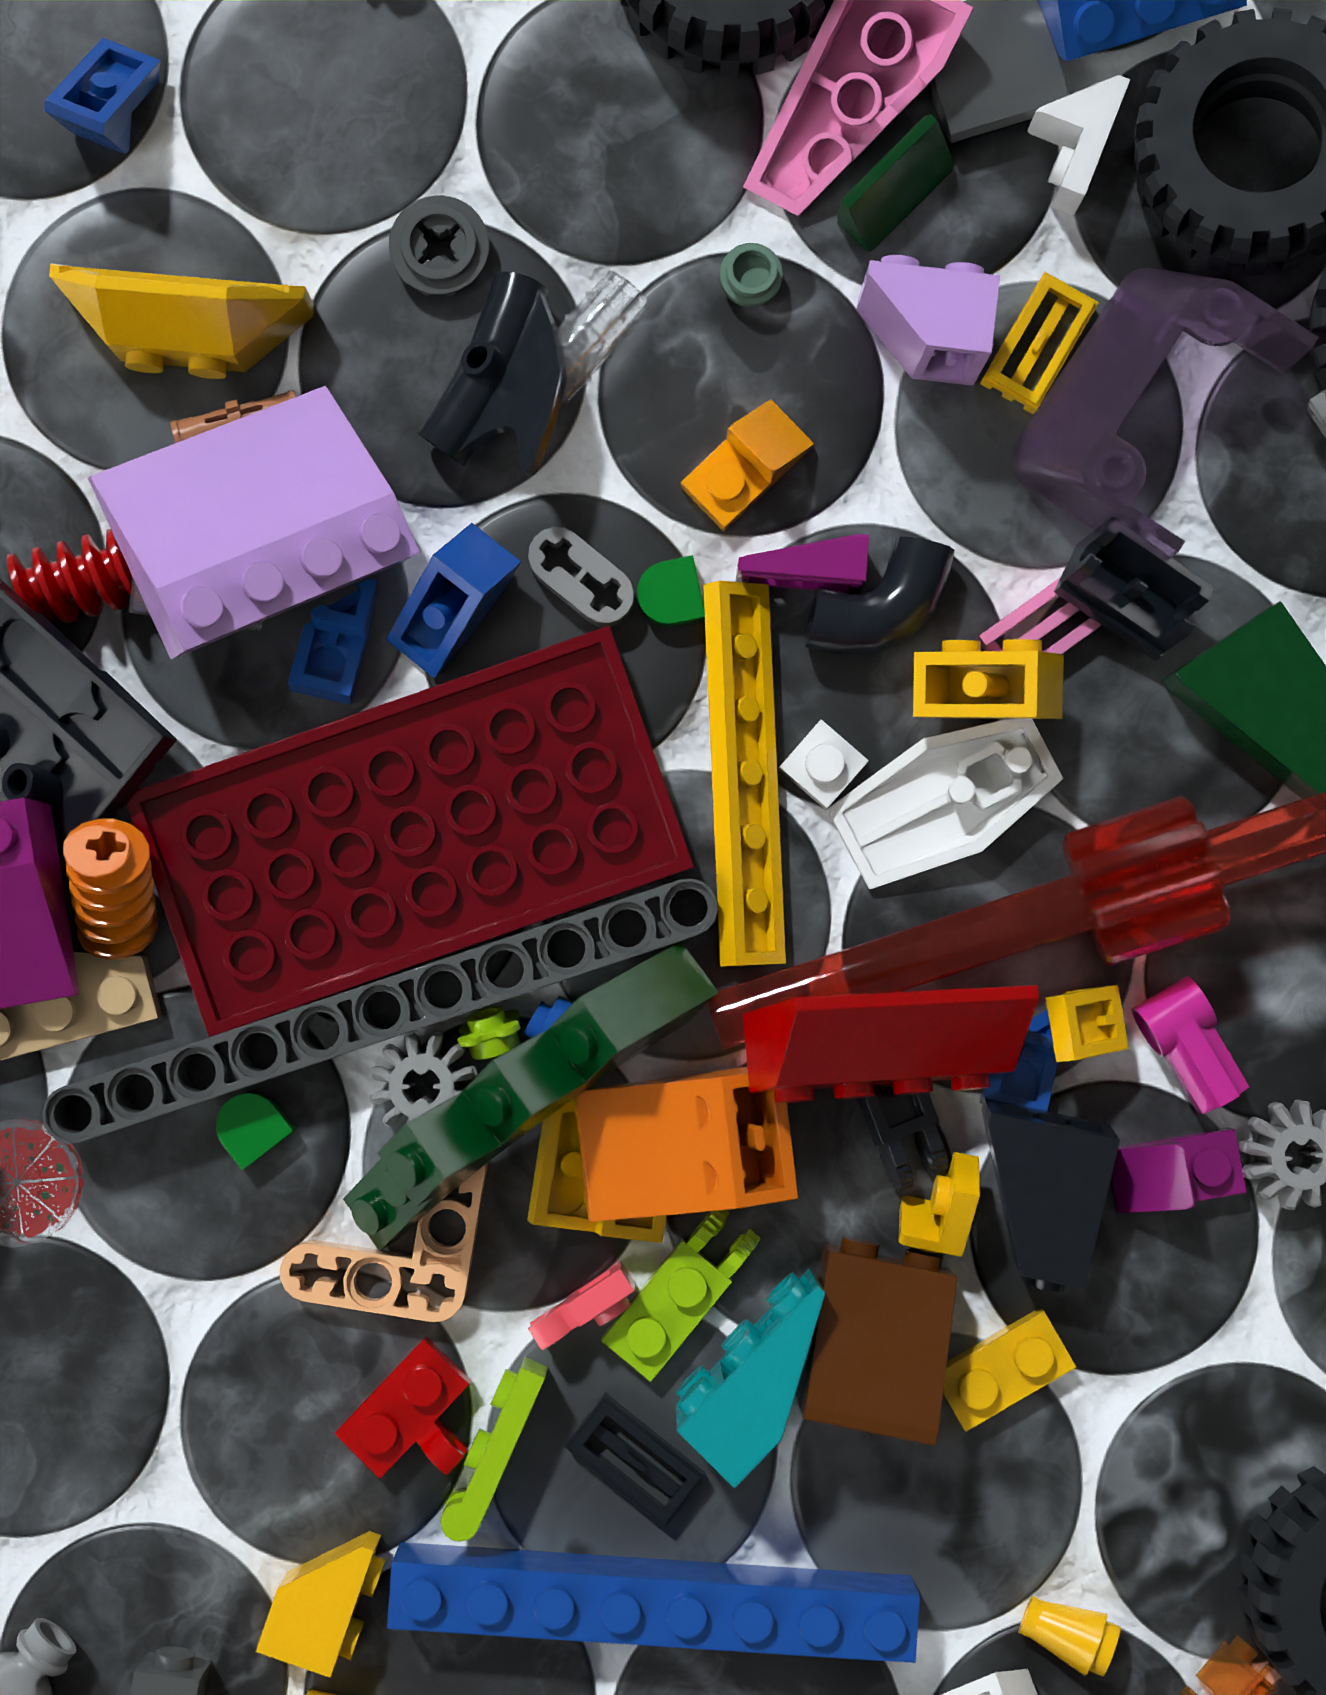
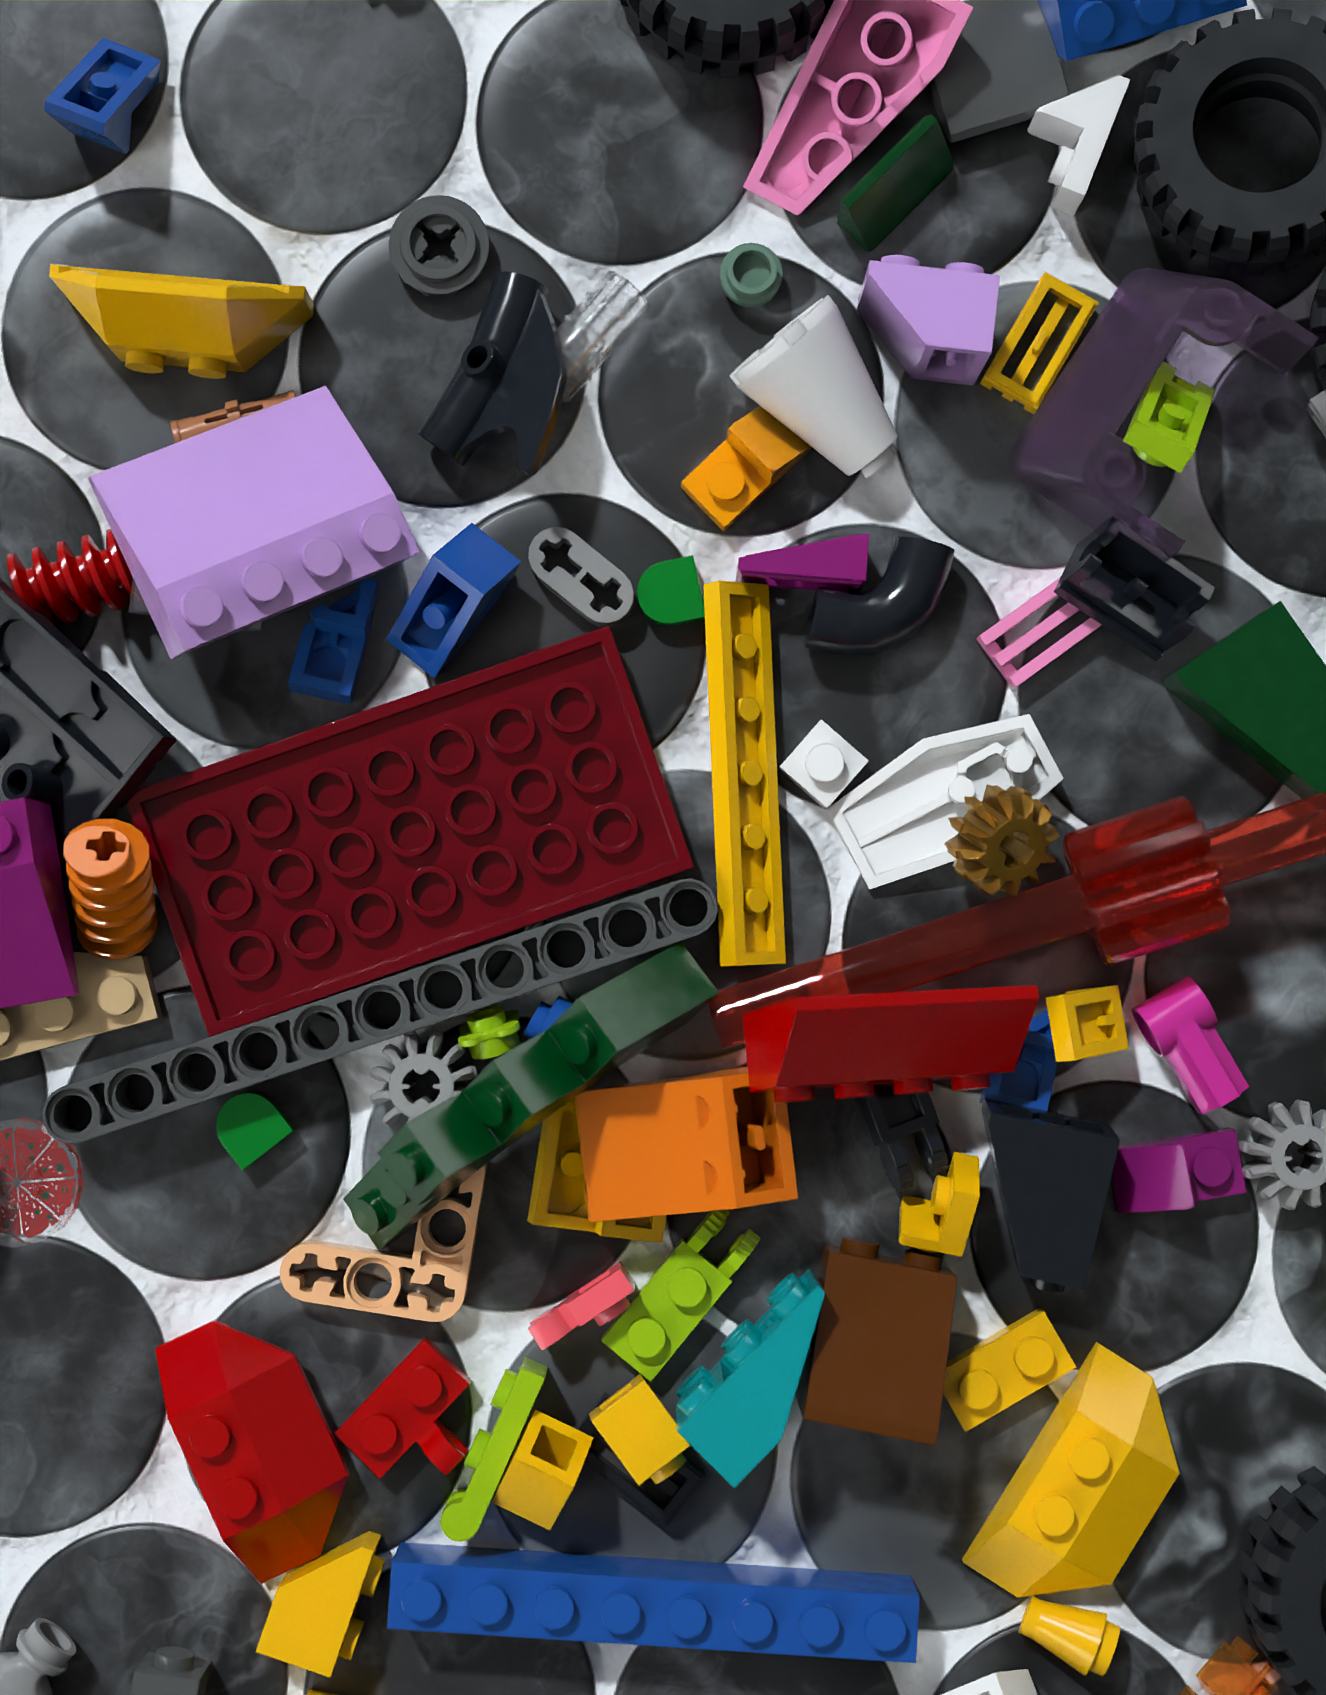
(253, 1444): none -> red wedge
(542, 1470): none -> yellow brick
(640, 1432): none -> yellow brick
(821, 390): none -> white cone
(988, 684): yellow brick -> none
(1001, 839): none -> pearl gold gear
(1081, 1486): none -> yellow wedge
(1169, 419): none -> lime plate

